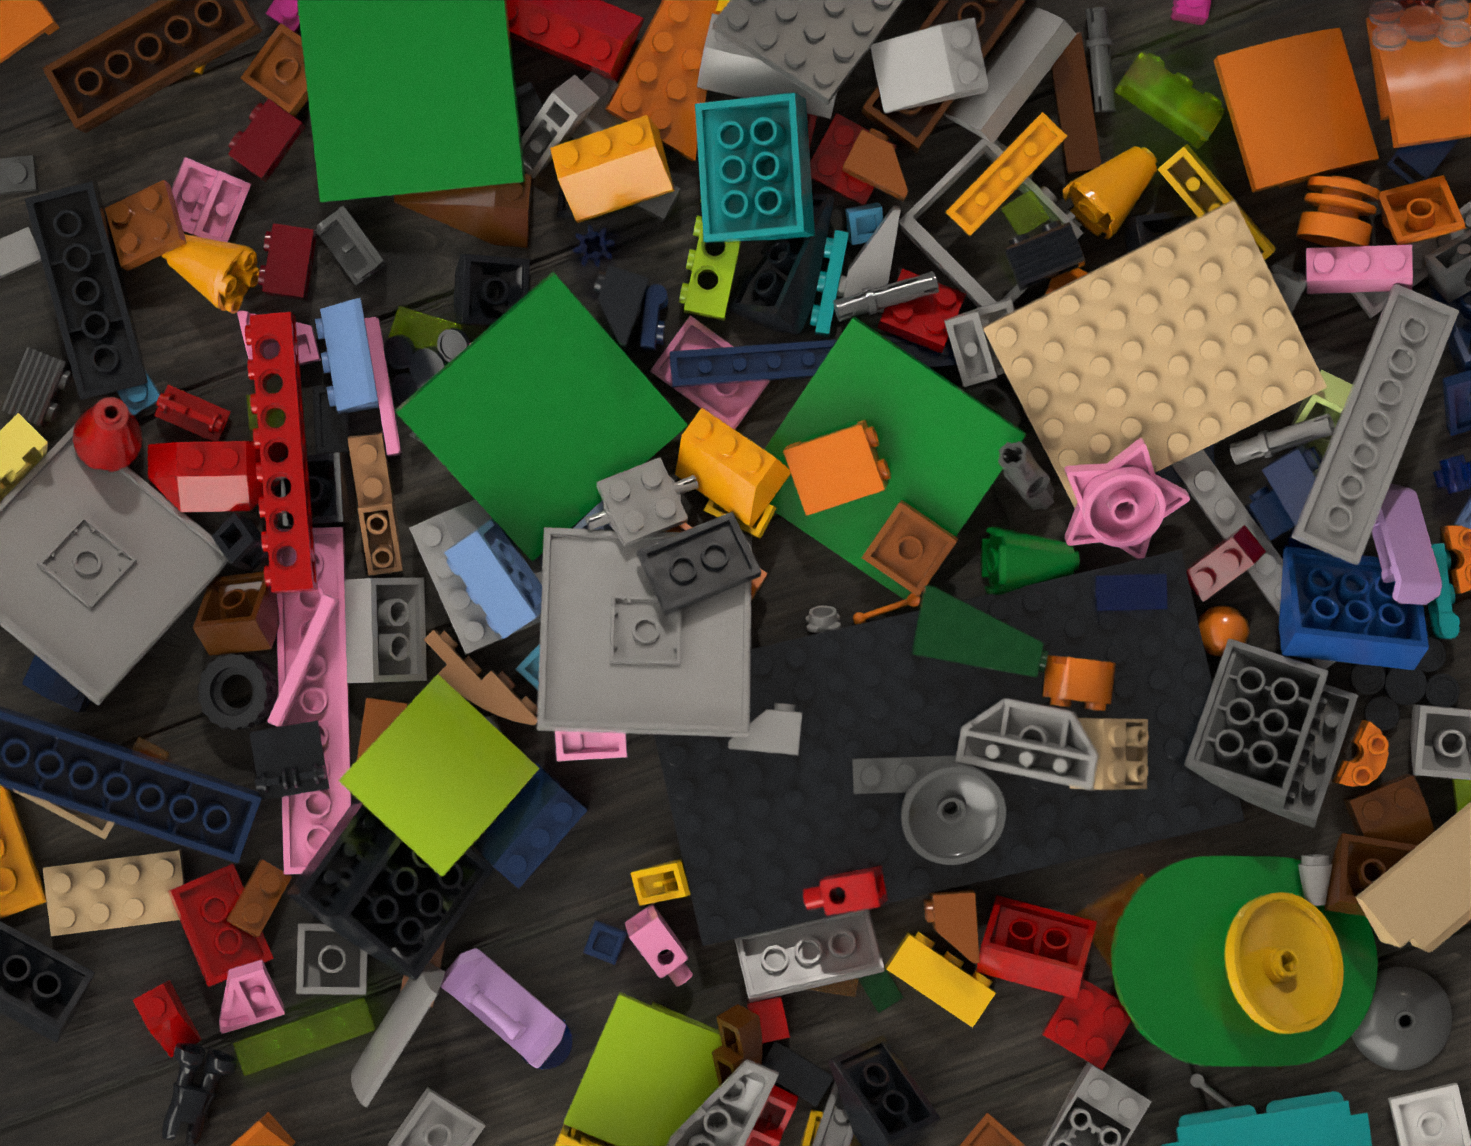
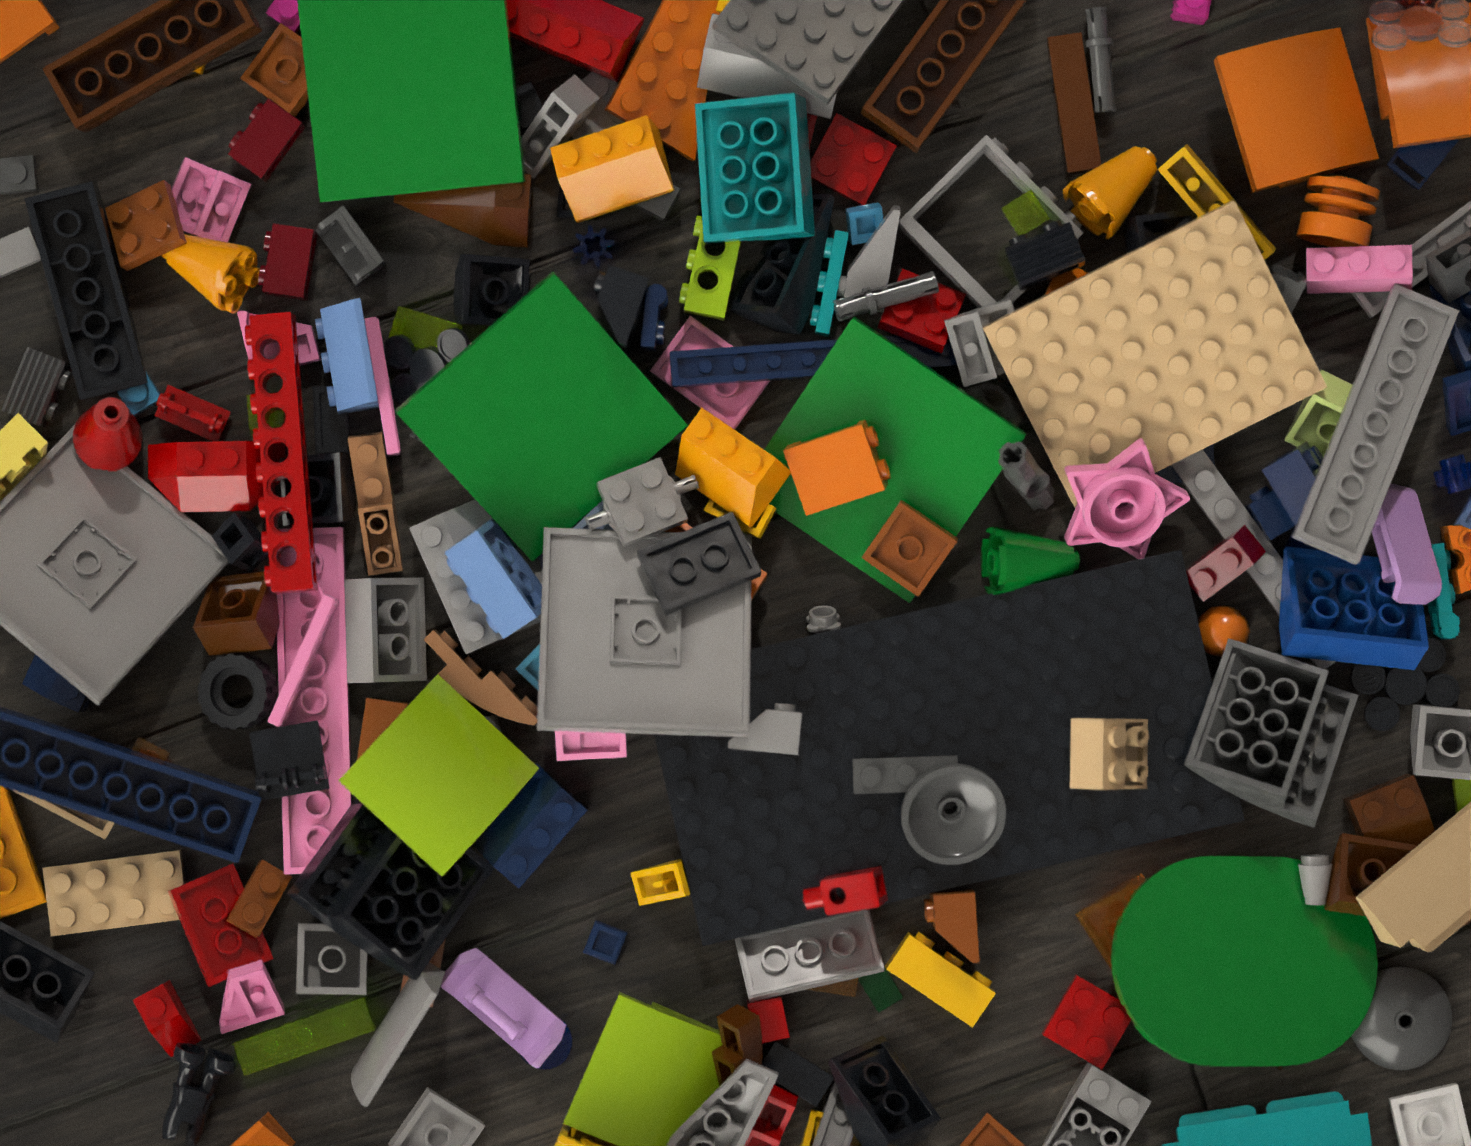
(651, 936): bright pink torso -> none
(876, 164): dark orange slope -> none
(912, 600): orange hinge -> none
(930, 66): light grey slope -> none
(968, 636): dark green slope -> none
(1006, 174): light orange tile -> none
(1013, 72): light grey slope -> none
(1030, 743): light grey wedge -> none
(1036, 947): red slope -> none
(1079, 681): orange cylinder -> none
(1131, 592): clear blue tile -> none
(1171, 99): clear neon green slope -> none
(1198, 1082): light grey hinge -> none
(1271, 442): light grey pin -> none
(1284, 963): yellow dish -> none
(1369, 760): orange cylinder -> none
(1420, 211): orange slope -> none

